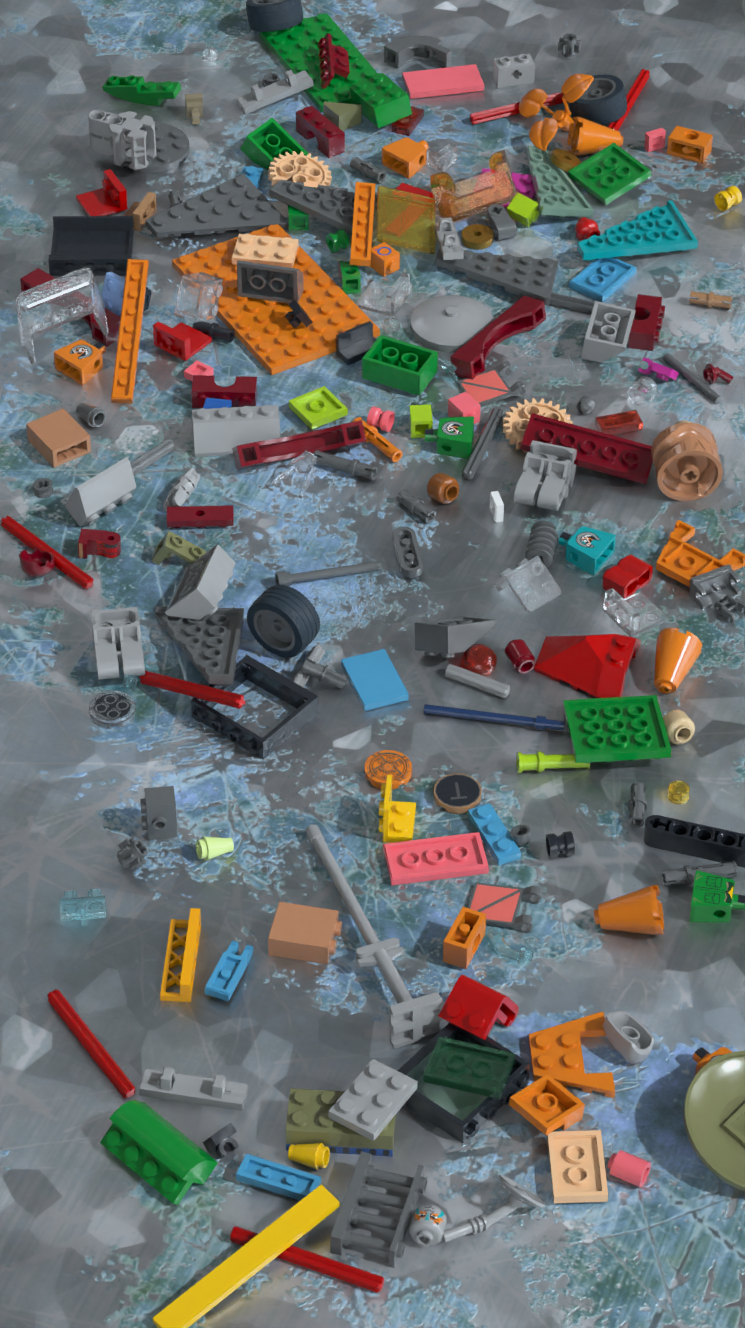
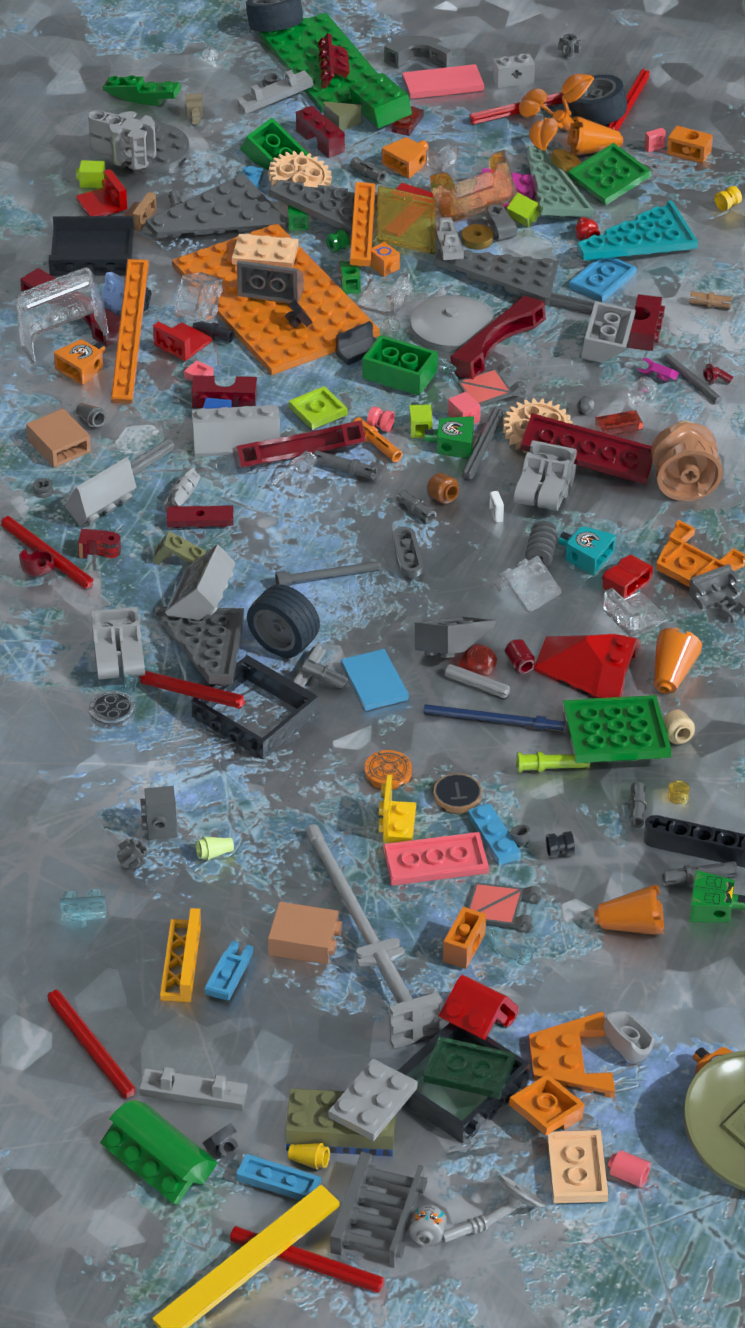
(90, 174): none -> lime brick

